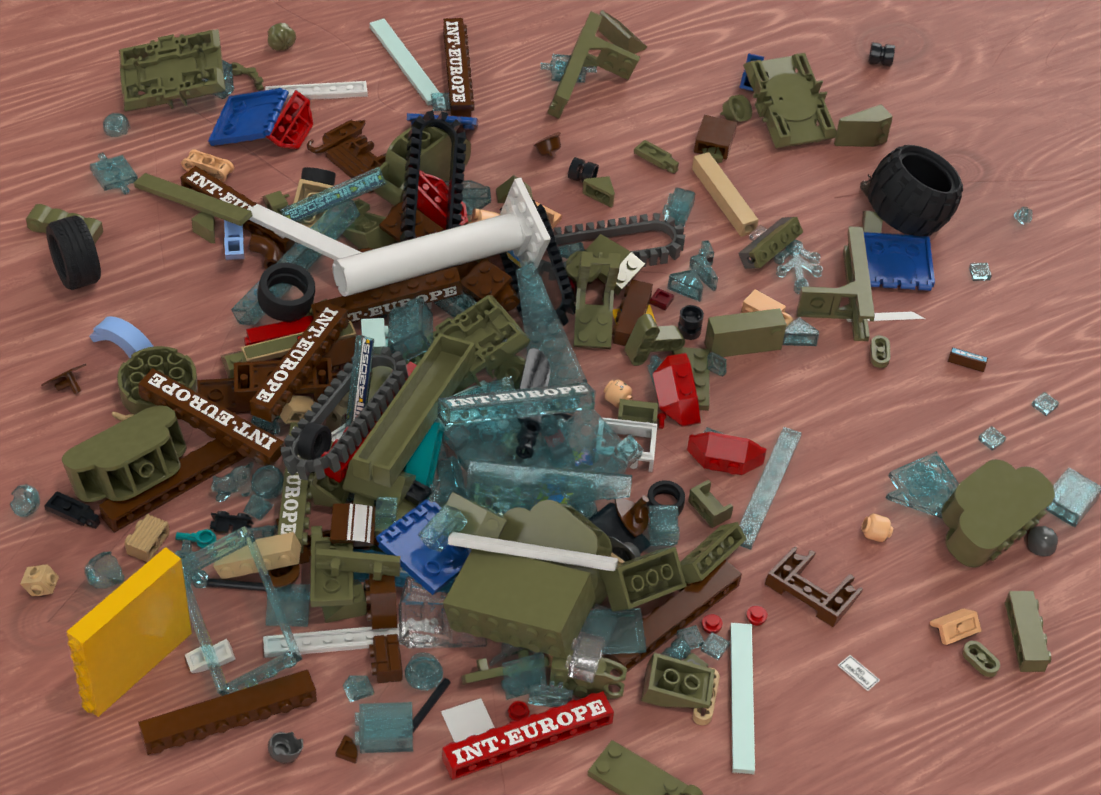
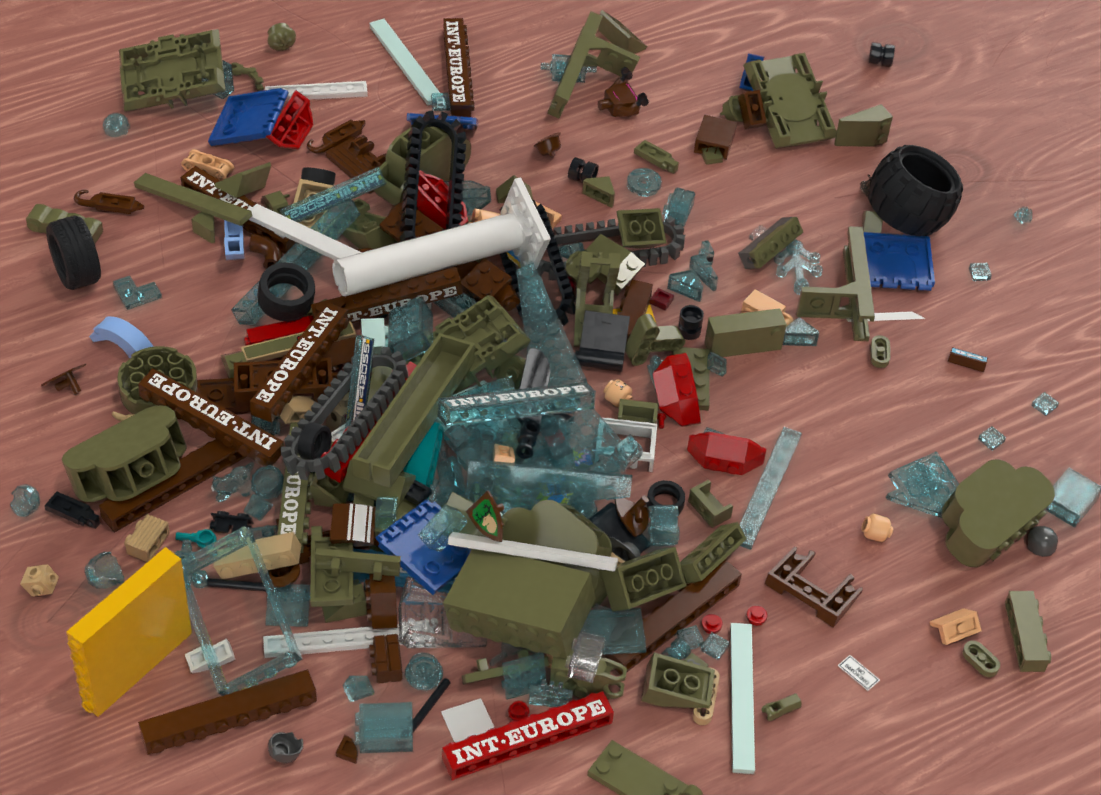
(109, 202): none -> reddish brown plate
(113, 172): clear light blue plate -> none
(135, 296): none -> clear light blue tile
(245, 181): none -> olive slope
(487, 517): none -> shield
(503, 453): none -> light nougat tile
(603, 341): none -> black door
(621, 98): none -> reddish brown torso
(641, 228): none -> olive slope
(644, 174): none -> clear light blue tile
(724, 194): tan brick -> none
(752, 109): none -> reddish brown brick
(783, 707): none -> olive bar

